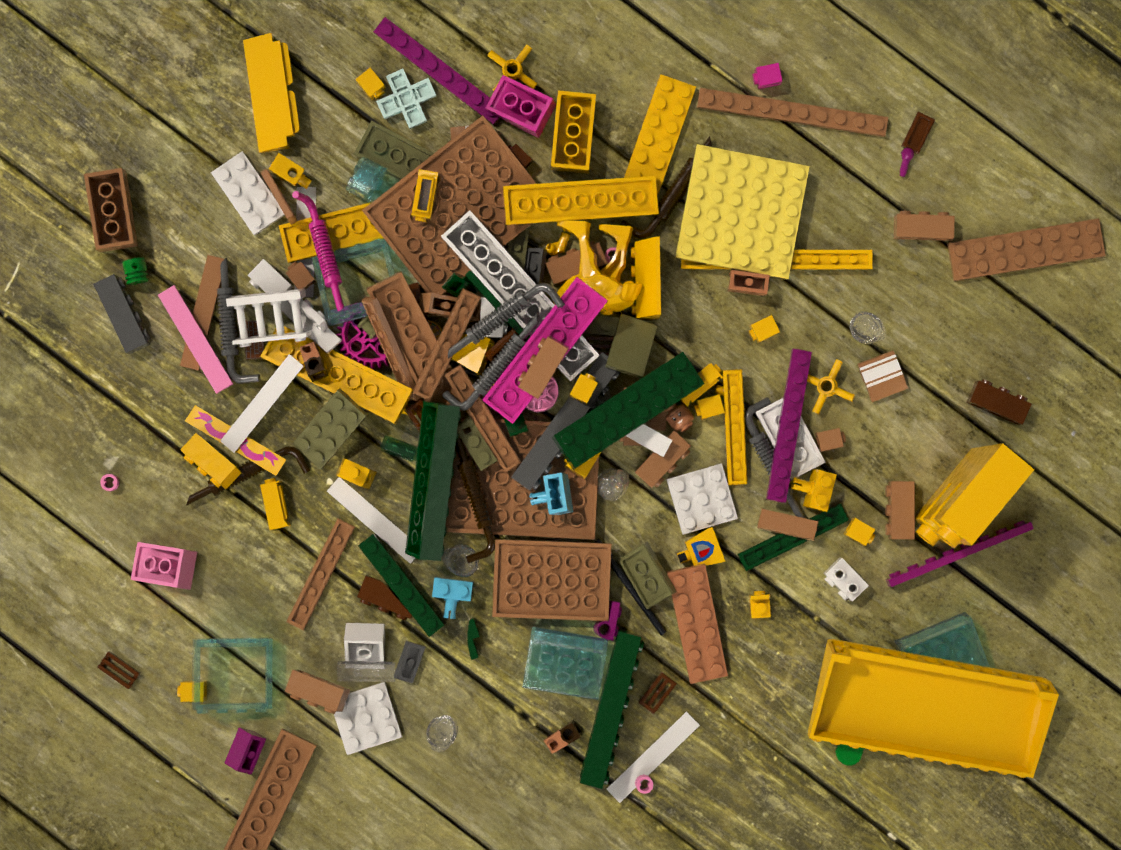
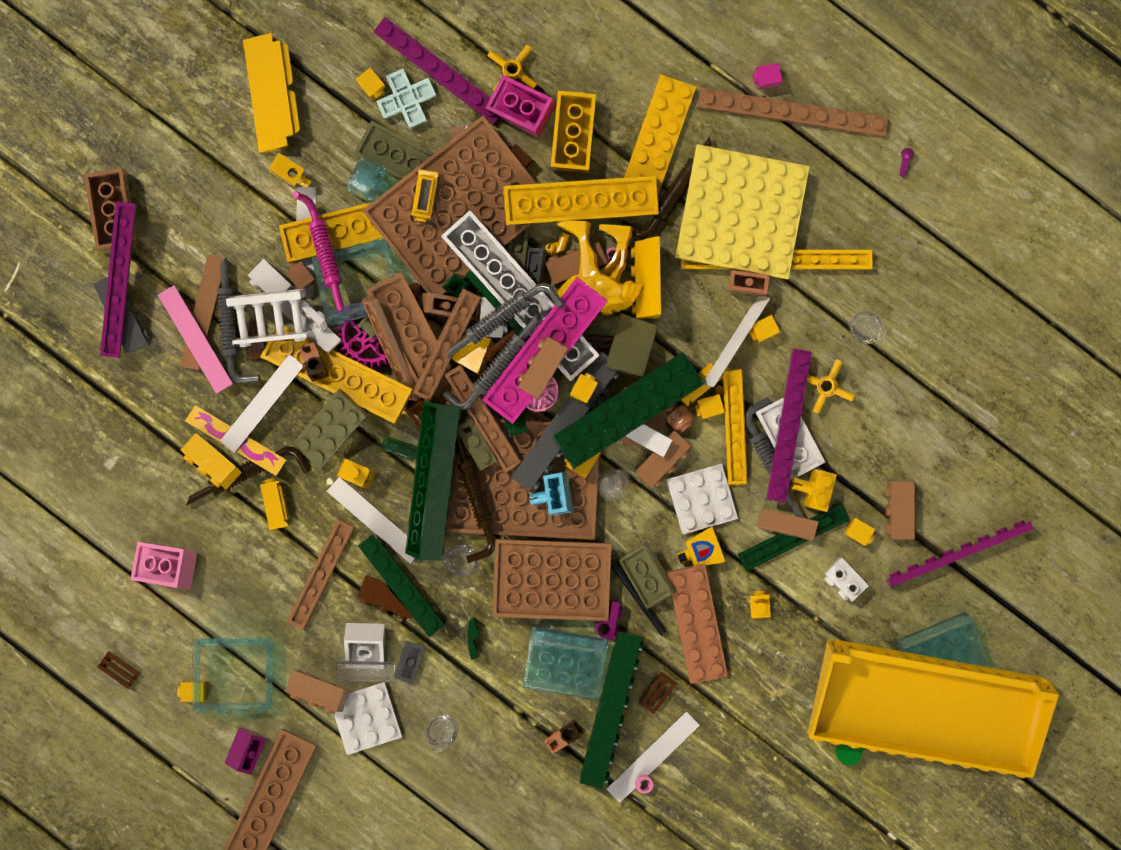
(103, 482): bright pink bush -> none
(118, 279): none -> magenta plate
(137, 275): green piece -> none
(248, 193): white plate -> none
(279, 196): medium nougat tile -> none
(452, 591): medium azure brick -> none
(736, 340): none -> white sticker
(830, 439): medium nougat brick -> none
(882, 376): medium nougat slope -> none
(918, 132): reddish brown tile -> none
(924, 226): medium nougat brick -> none
(972, 496): yellow brick -> none
(999, 402): reddish brown brick -> none
(1026, 249): medium nougat plate -> none

